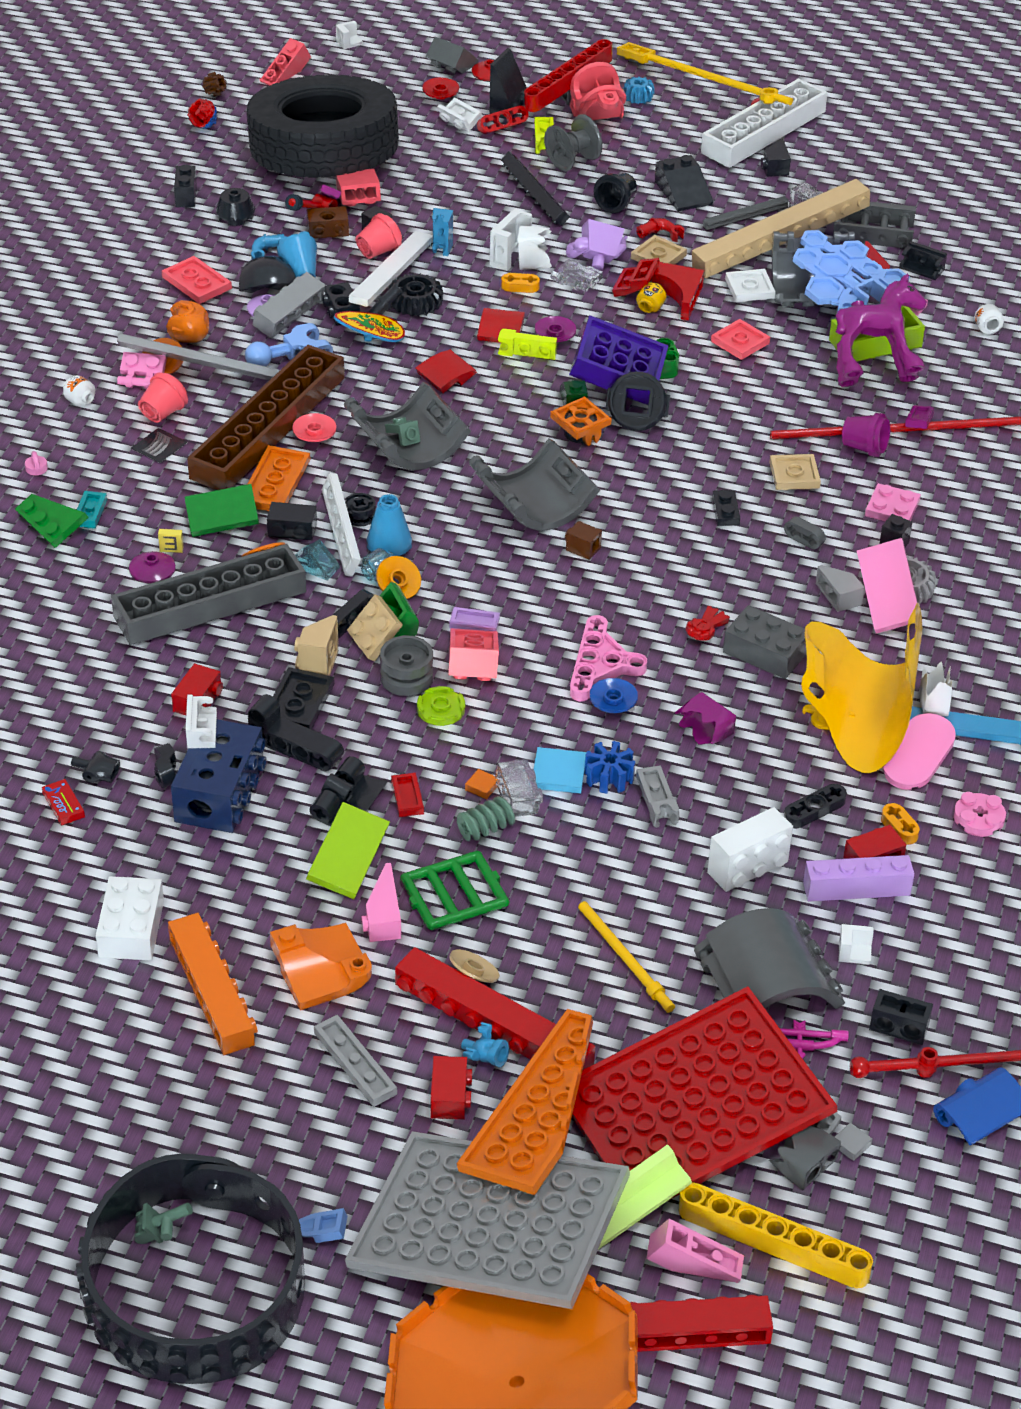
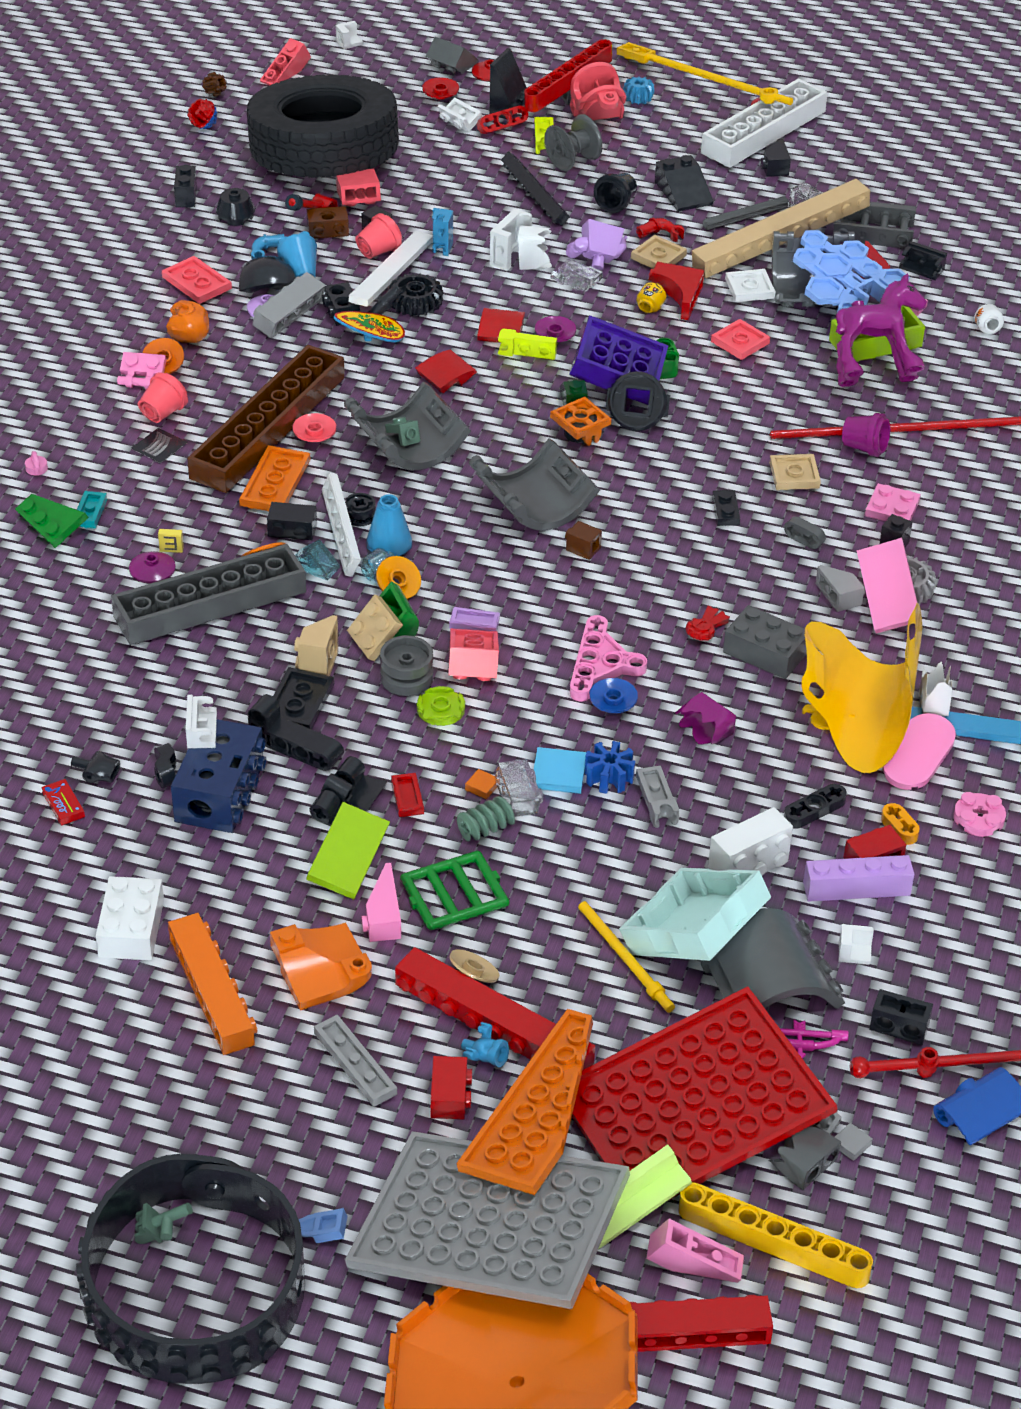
(79, 390): white head -> none
(196, 357): light grey tile -> none
(196, 682): red brick -> none
(221, 510): green tile -> none
(293, 343): light blue piece -> none
(329, 192): magenta tile -> none
(351, 609): black beam -> none
(520, 282): light orange beam -> none
(636, 277): red slope -> none
(695, 913): none -> light aqua tile
(919, 417): magenta tile -> none

